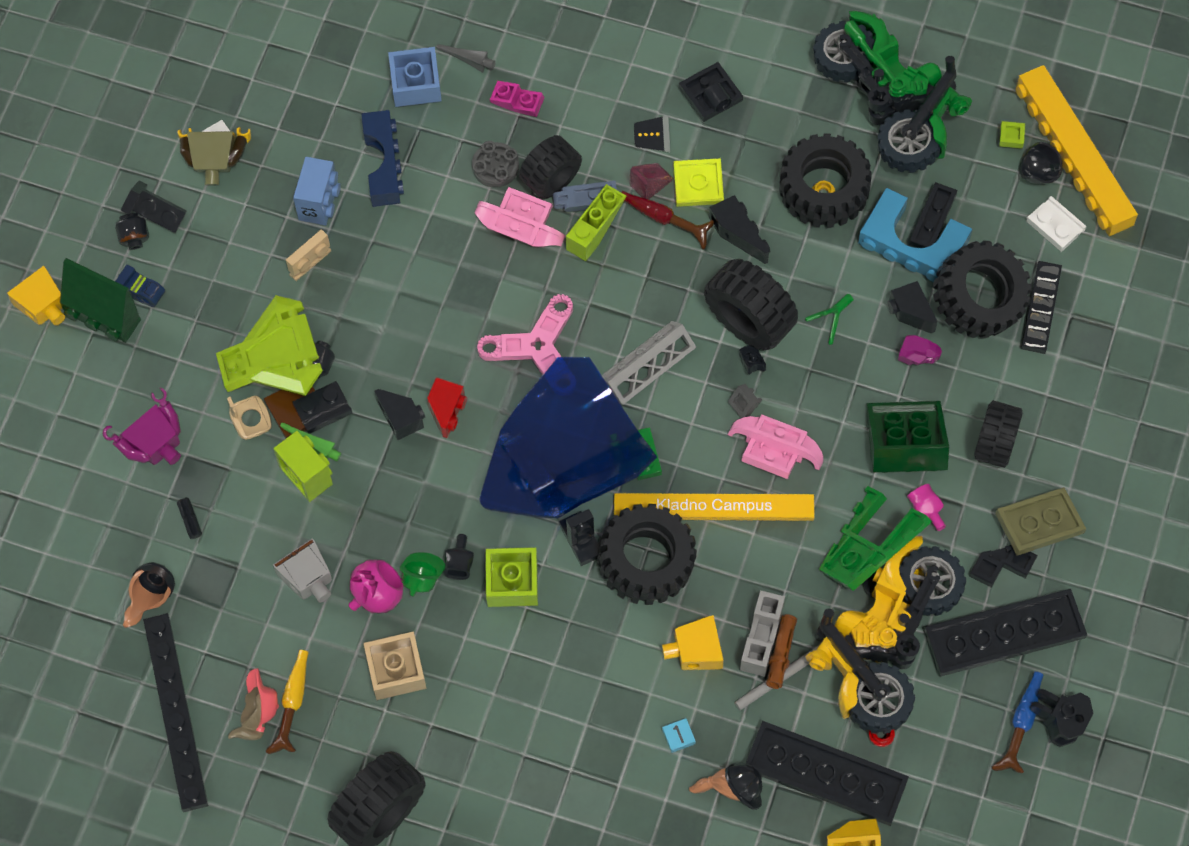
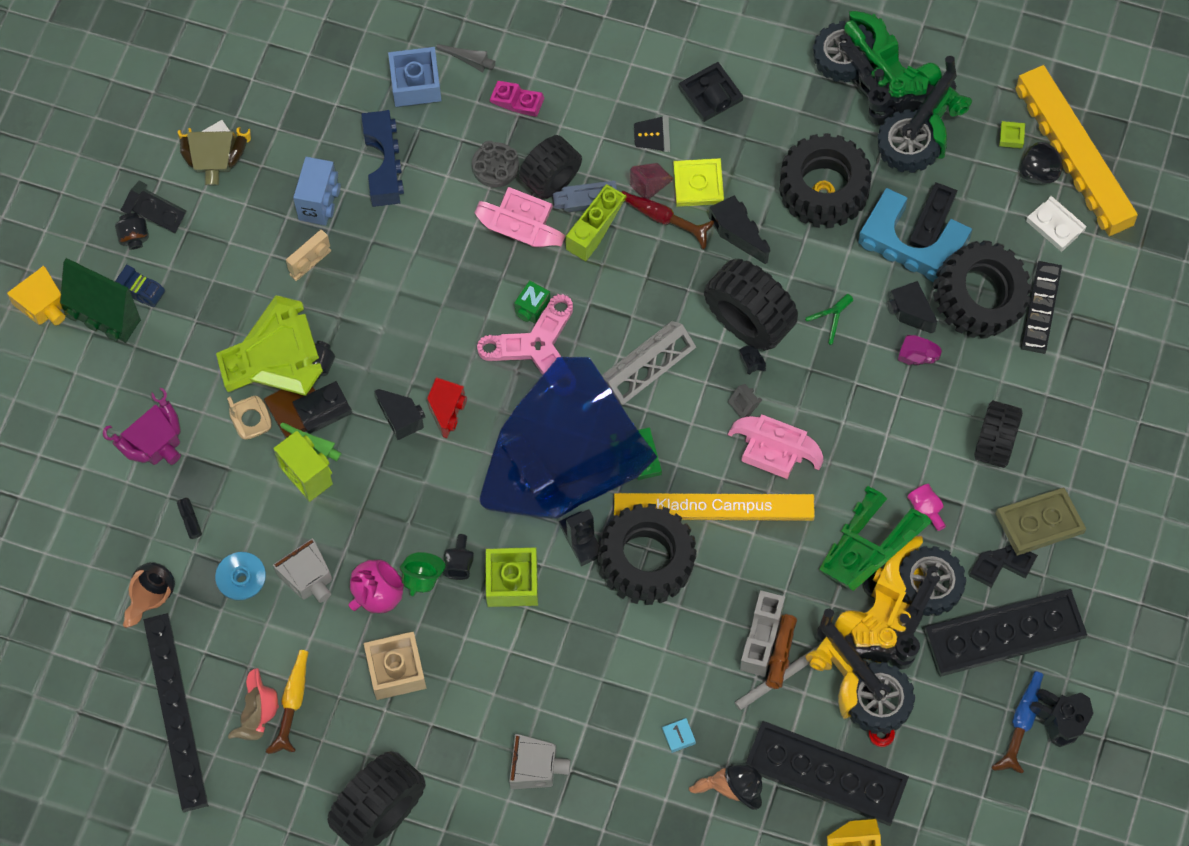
(239, 565): none -> dark azure dish
(532, 302): none -> green brick
(535, 763): none -> light grey torso
(696, 646): yellow torso -> none
(907, 436): dark green slope -> none

